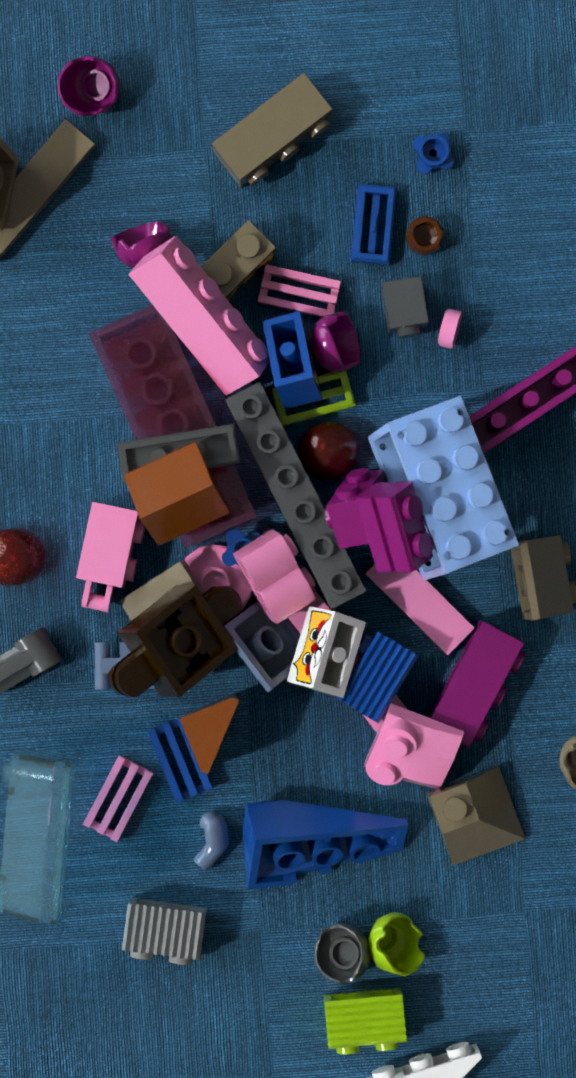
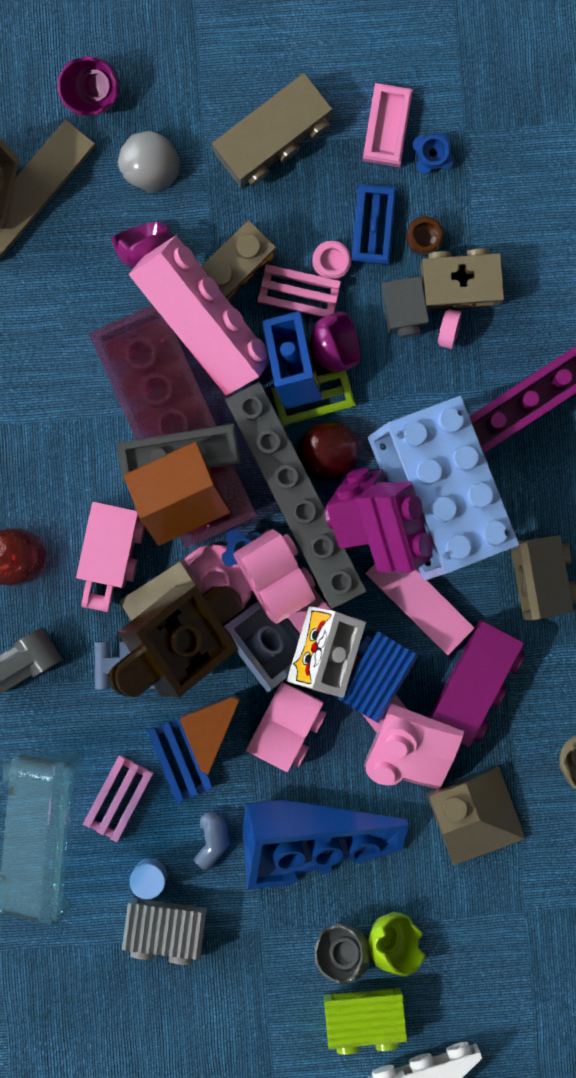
(148, 878): none -> light blue piece
(149, 161): none -> light grey hair
(285, 727): none -> bright pink brick
(331, 260): none -> bright pink tile
(387, 125): none -> bright pink tile
(482, 290): none -> dark tan brick

